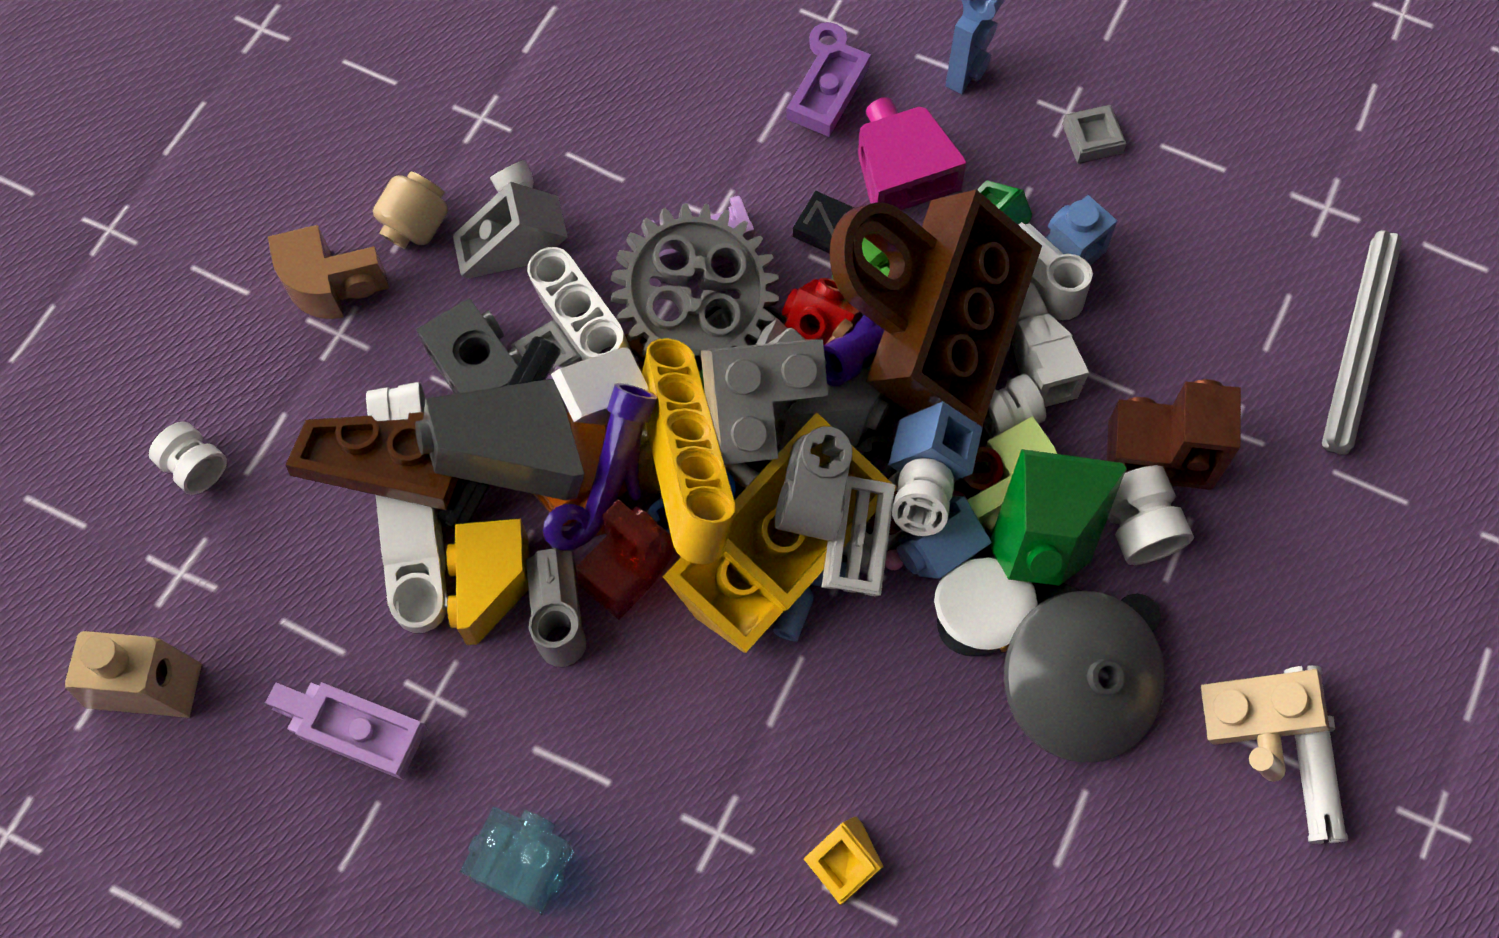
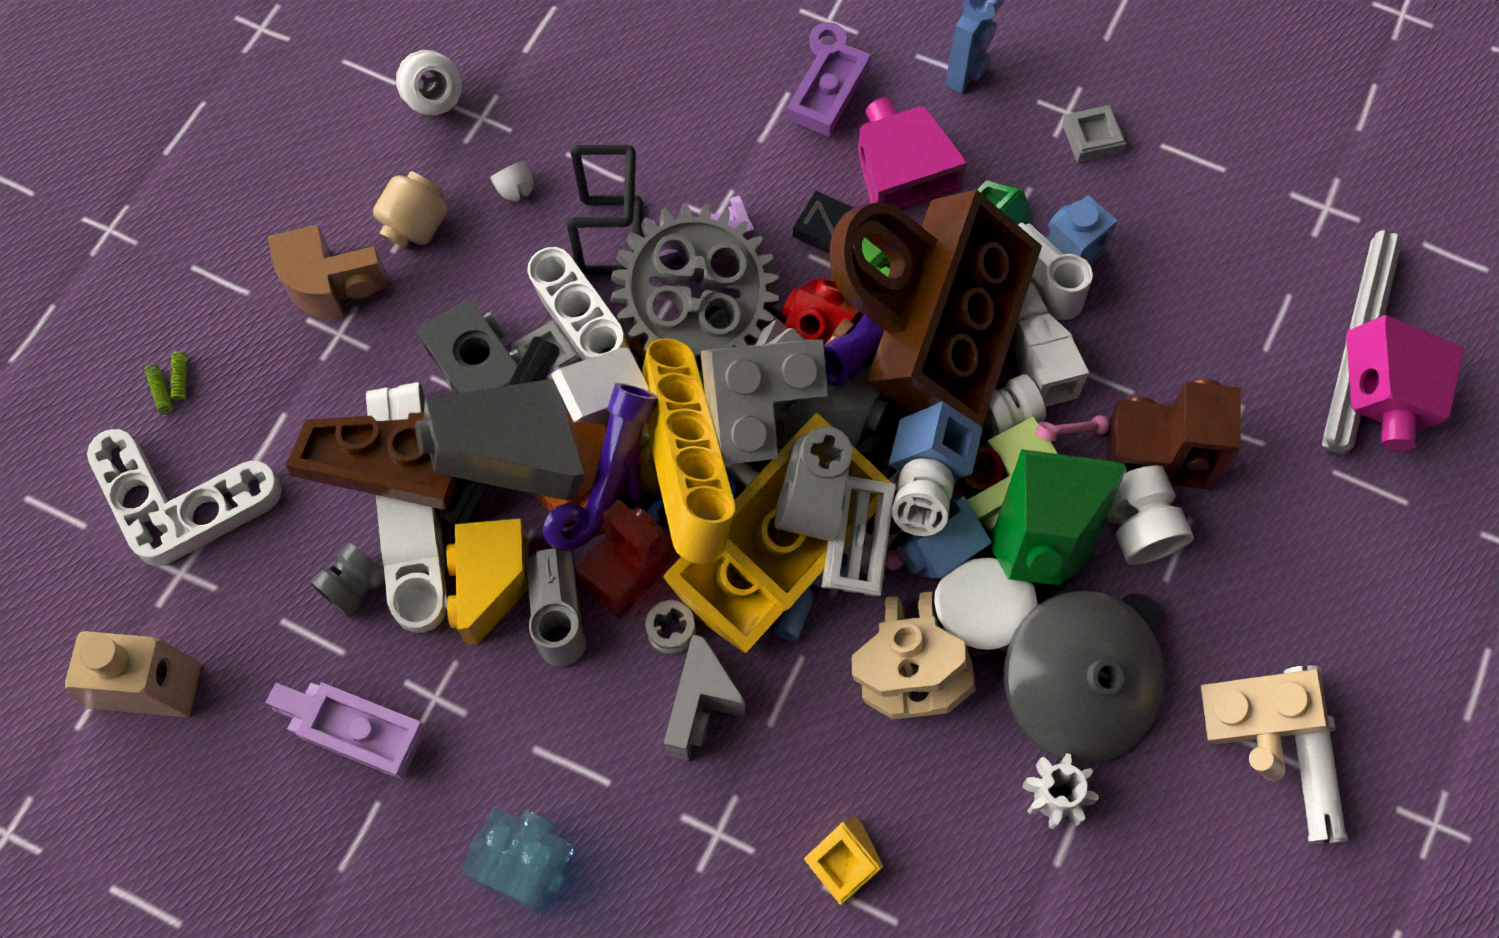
(159, 389): none -> lime leg
(176, 359): none -> lime leg
(176, 516): none -> white beam
(184, 454): white wheel -> none
(348, 579): none -> dark grey wheel
(446, 79): none -> white head
(509, 231): light grey slope -> none
(632, 204): none -> black piece
(663, 613): none -> light grey bush
(701, 686): none -> light grey slope
(915, 658): none -> tan hinge
(1061, 806): none -> white gear
(1098, 425): none -> bright pink hinge
(1401, 378): none -> dark pink torso

